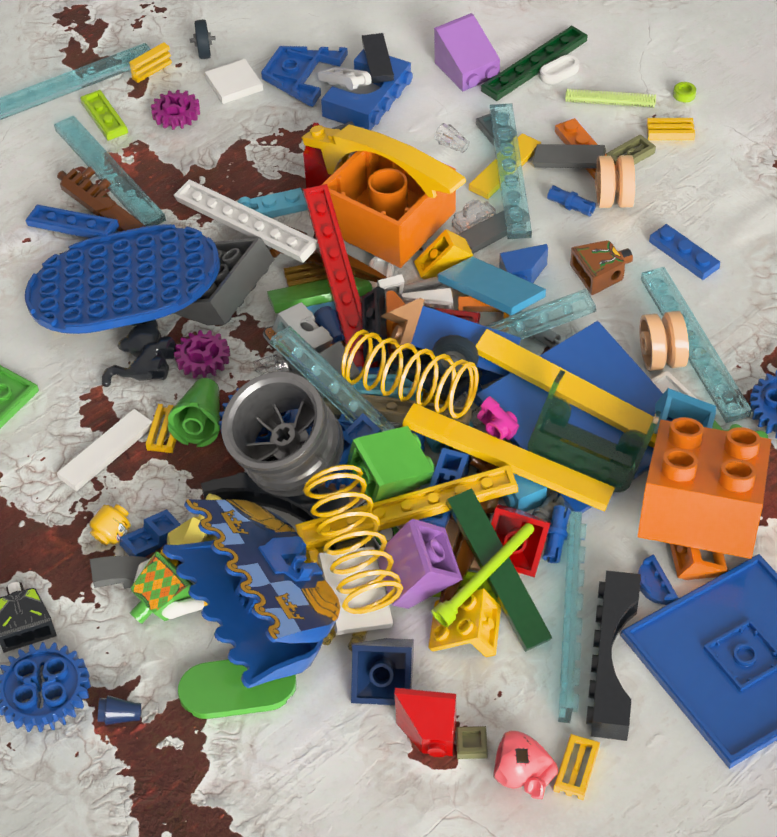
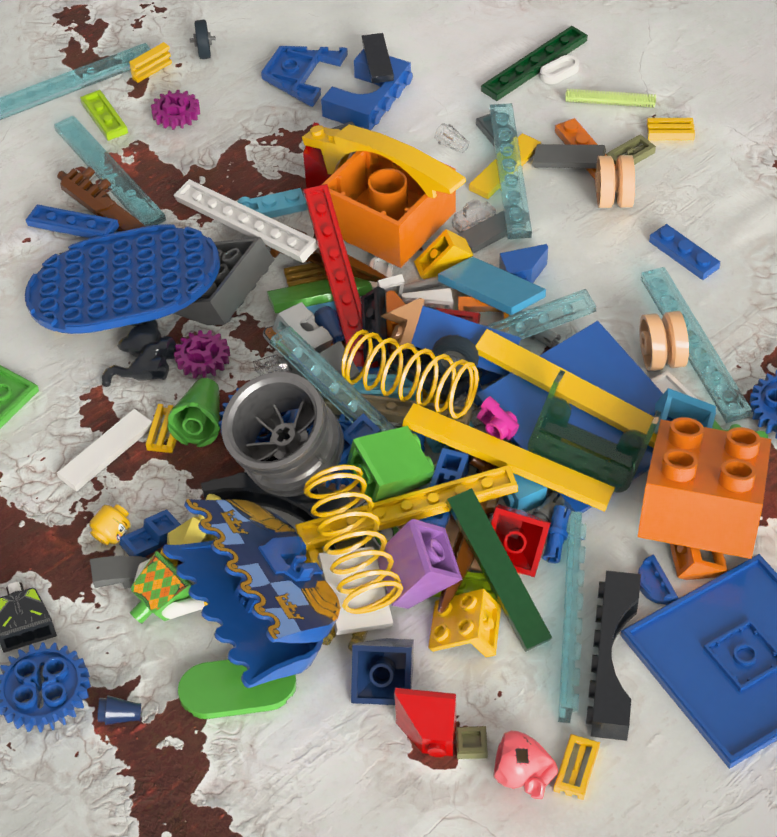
(234, 81): white tile -> none
(345, 77): white plate -> none
(446, 612): lime piece -> none
(465, 52): medium lavender slope -> none
(571, 200): blue pin -> none
(599, 264): dark orange torso -> none
(684, 92): lime tile -> none

